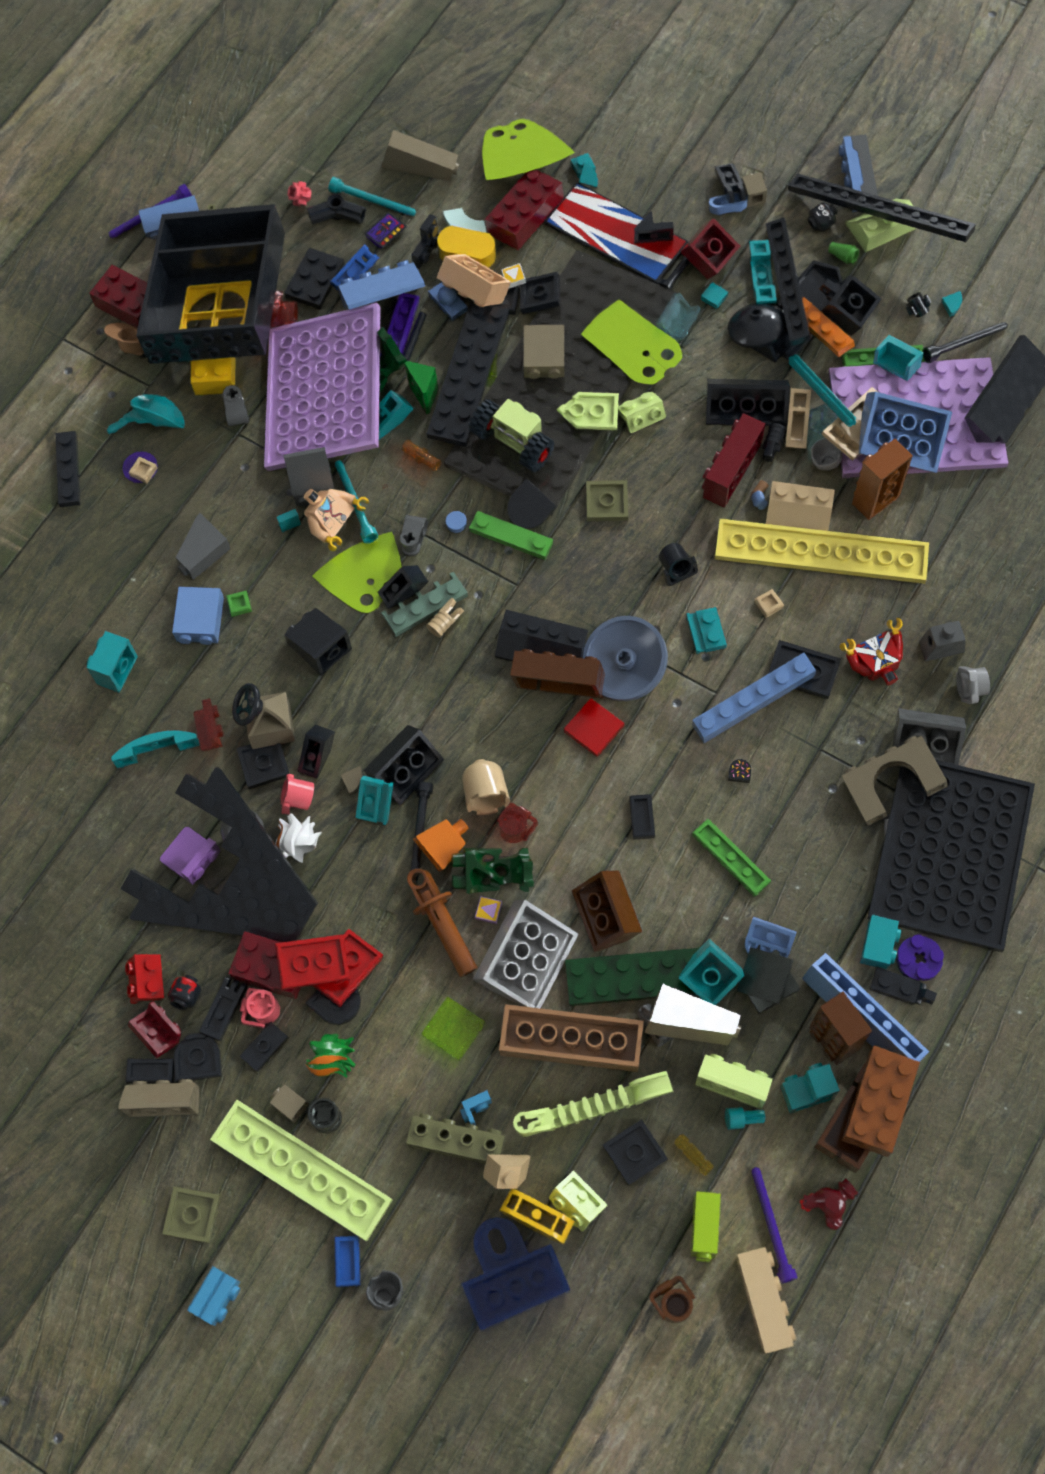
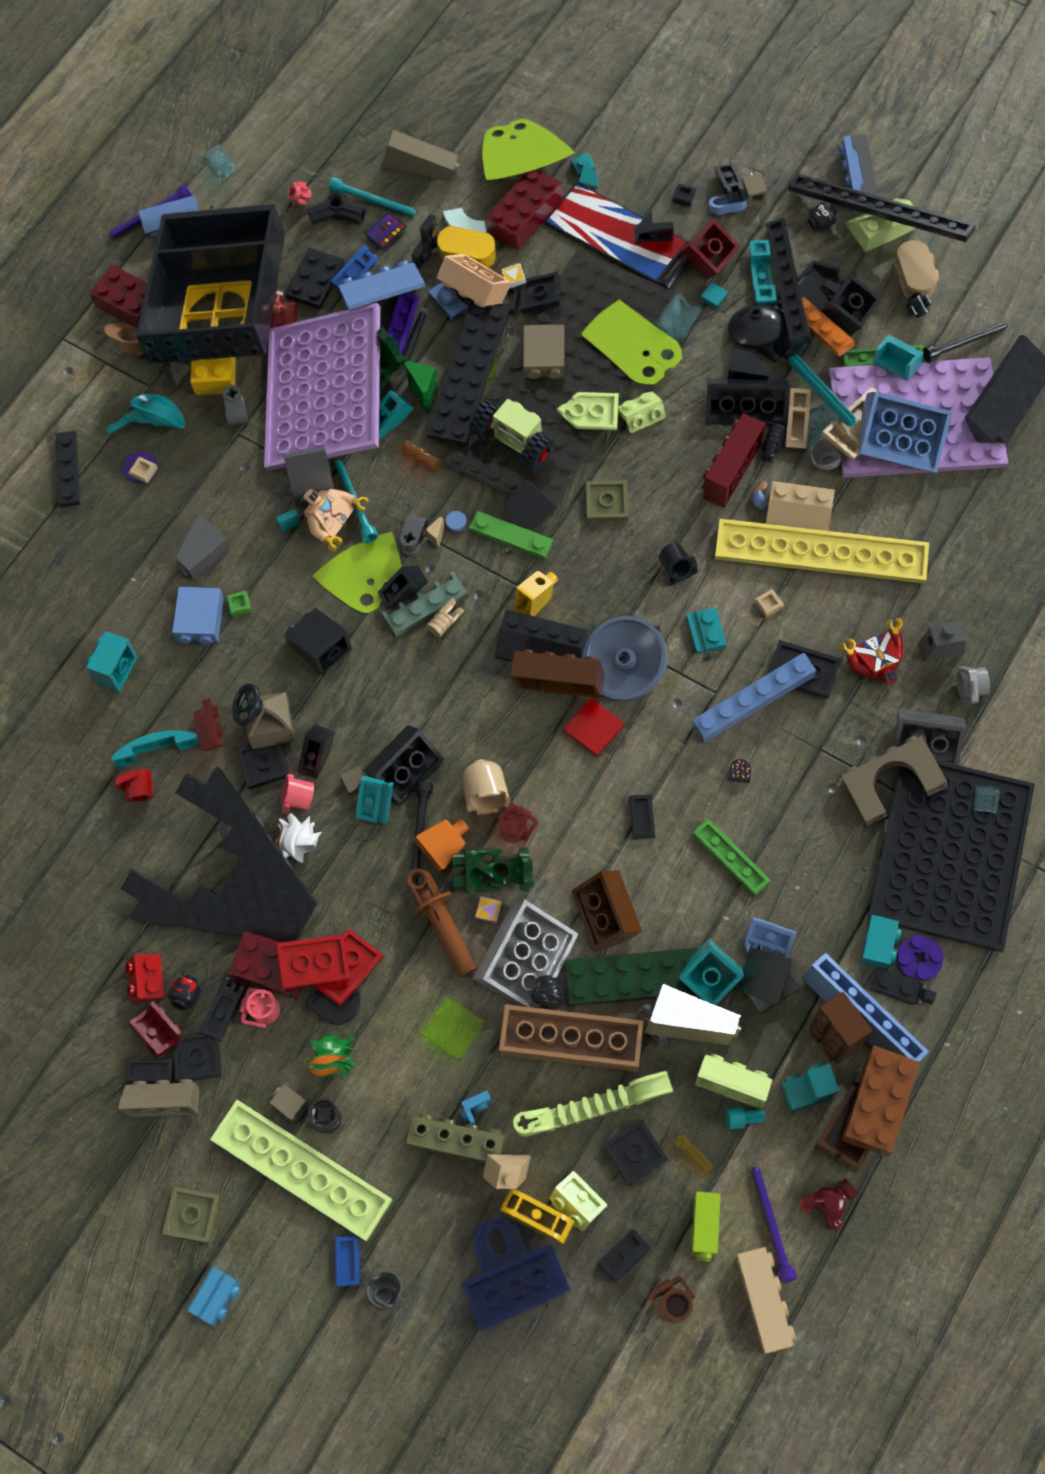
(136, 784): none -> red piece
(190, 855): medium lavender bracket -> none
(219, 162): none -> clear light blue brick
(264, 1047): black plate -> none
(435, 532): none -> tan slope
(534, 593): none -> yellow torso
(549, 993): none -> black hair
(624, 1255): none -> black hinge
(684, 195): none -> black tile
(746, 366): none -> black slope
(845, 252): bright green cone -> none
(881, 478): dark orange brick -> none
(916, 269): none -> tan brick
(952, 303): teal tile -> none
(986, 799): none -> clear light blue slope

